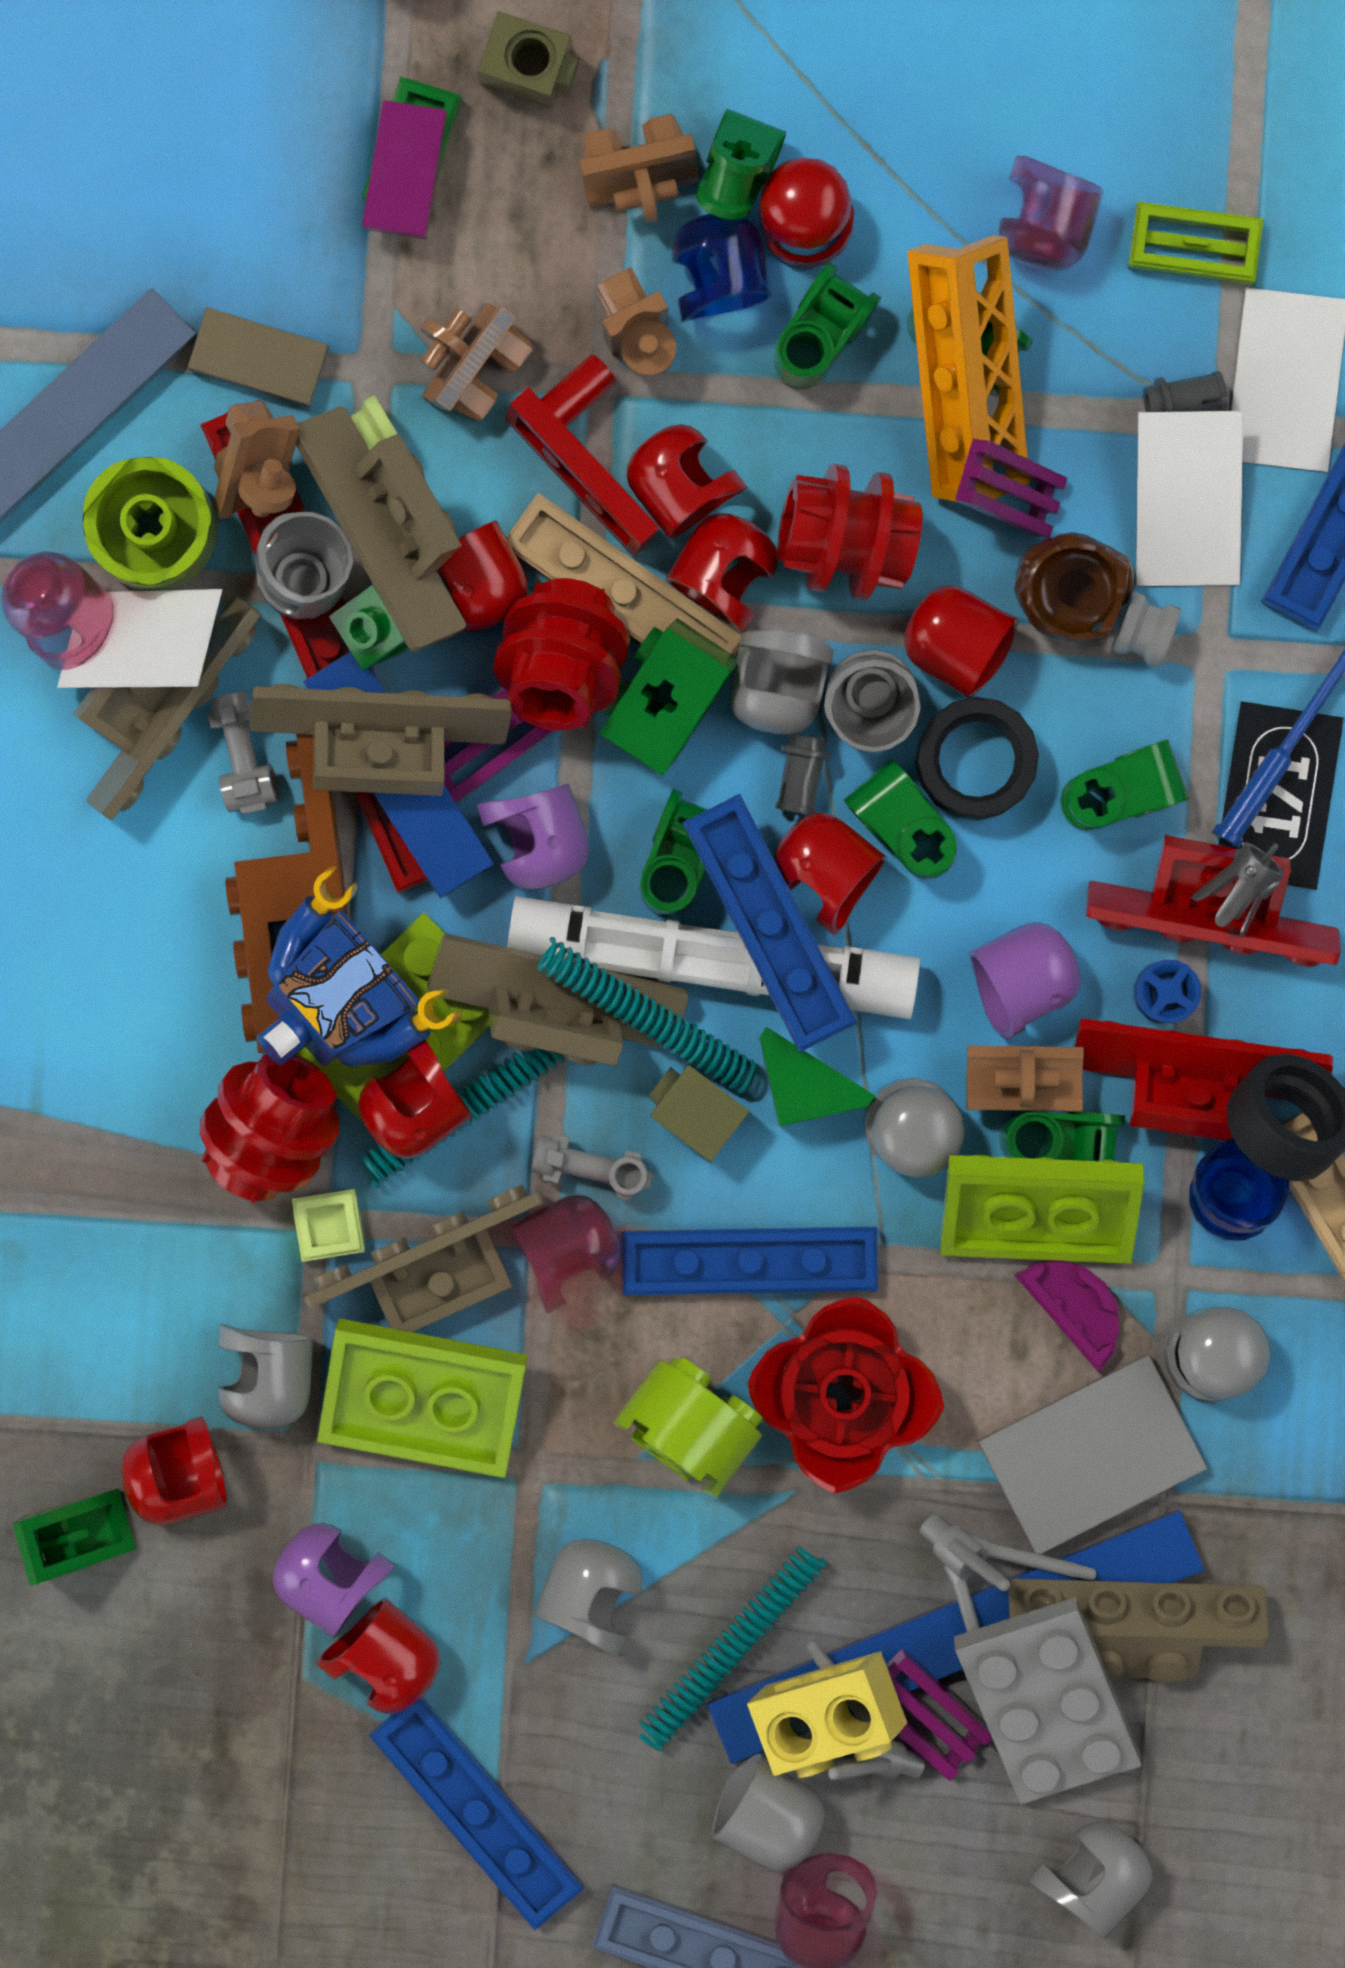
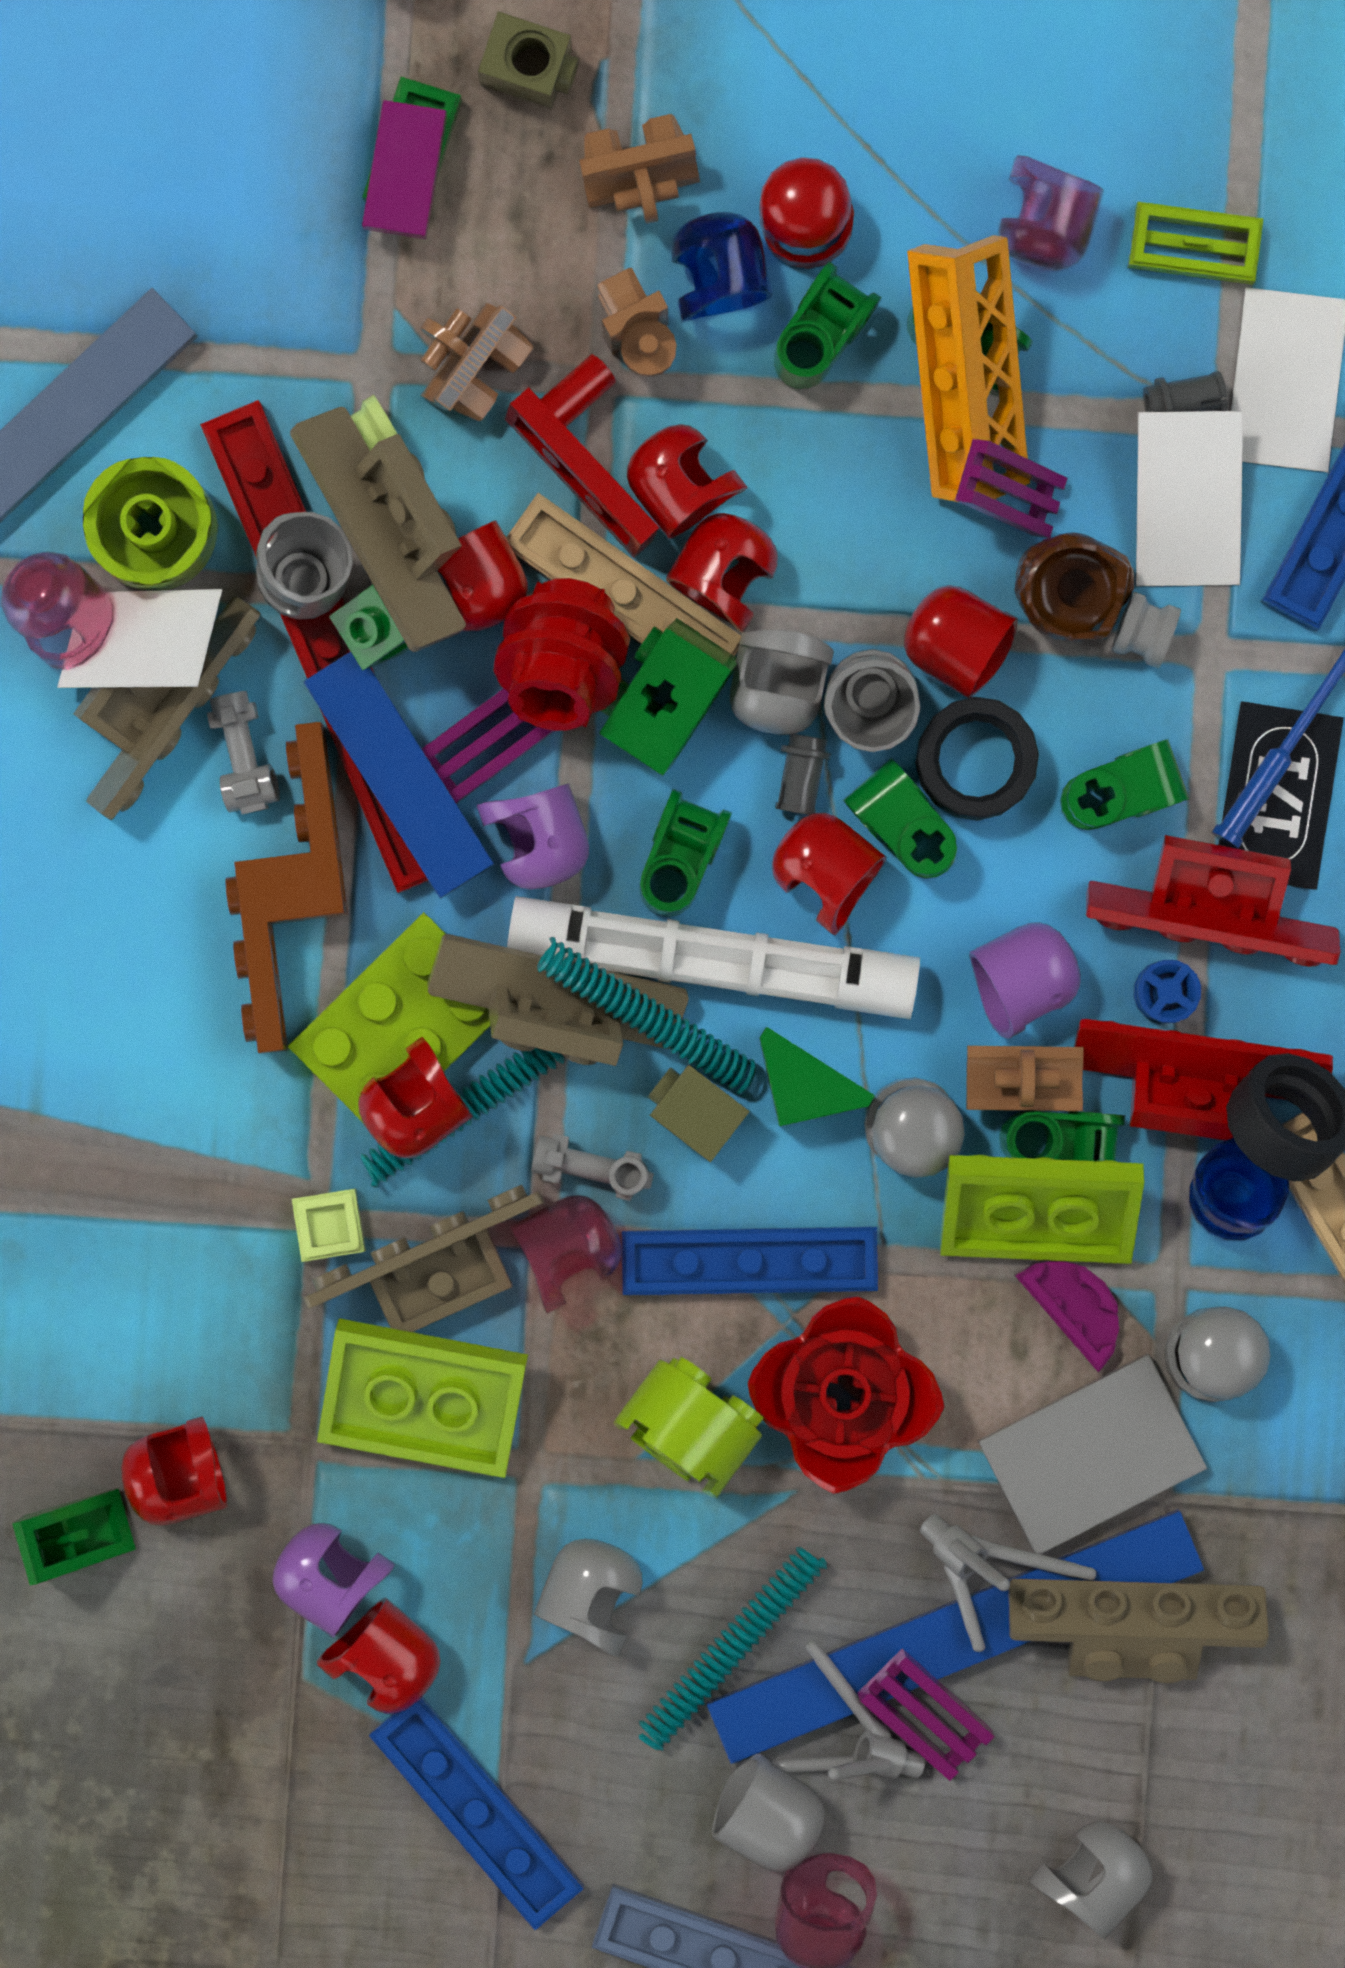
(255, 462): medium nougat hips -> none
(258, 357): dark tan tile -> none
(269, 1127): red piece -> none
(272, 1377): light grey helmet -> none
(340, 991): torso -> none
(379, 738): dark tan bracket -> none
(738, 165): green piece -> none
(769, 923): blue tile -> none
(821, 1703): light yellow brick -> none
(849, 532): red piece -> none
(1047, 1700): light grey plate -> none
(1257, 880): flat silver piece -> none

